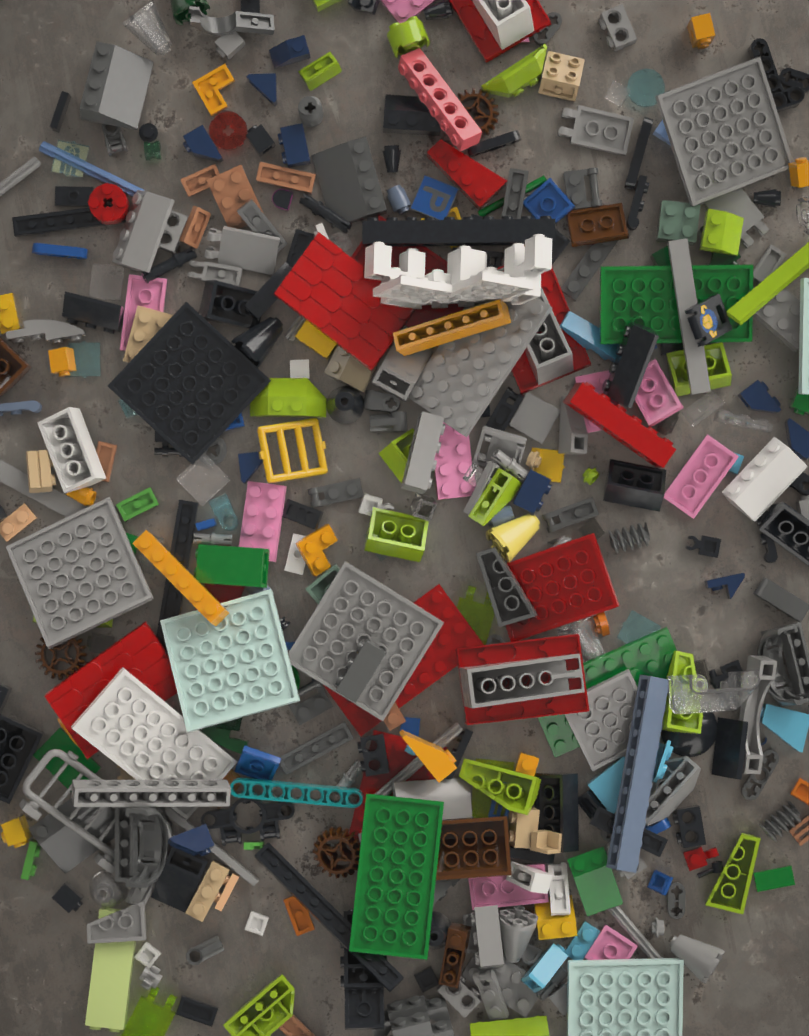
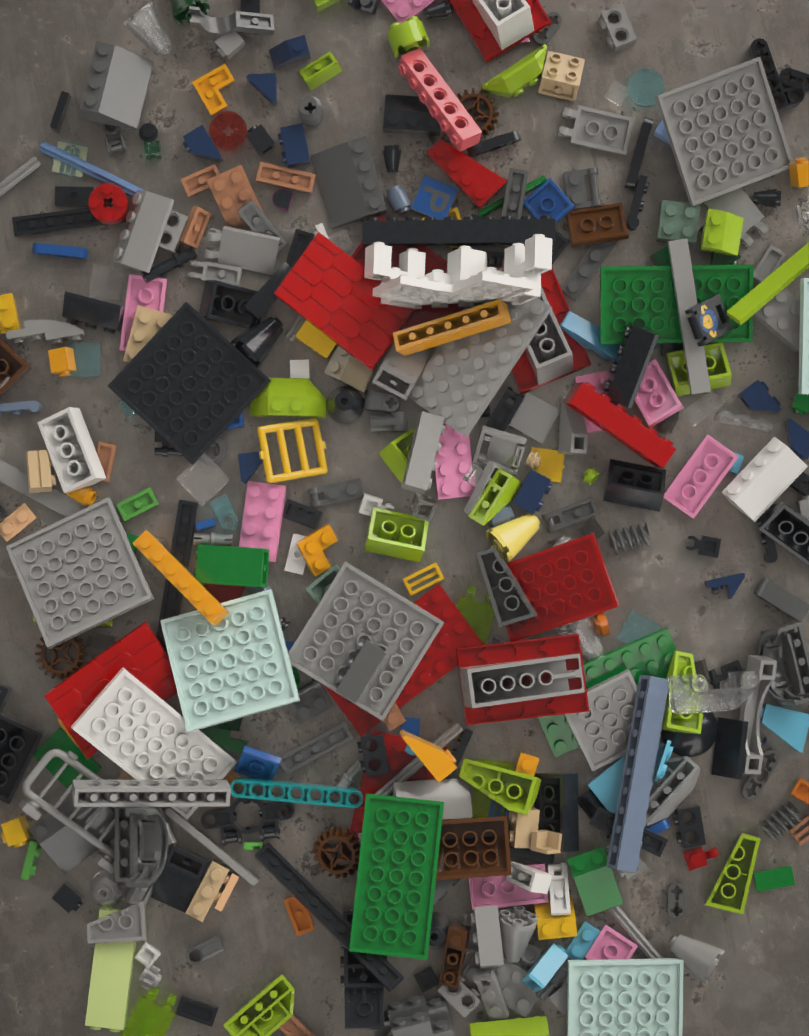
(193, 841): dark blue slope -> none
(256, 923): white tile -> none
(318, 208): black pin -> none
(438, 571): none -> yellow tile
(510, 464): light grey pin -> none
(657, 928): light grey plate -> none
(660, 882): blue tile -> none
(701, 31): light orange brick -> none
(717, 867): black hand -> none

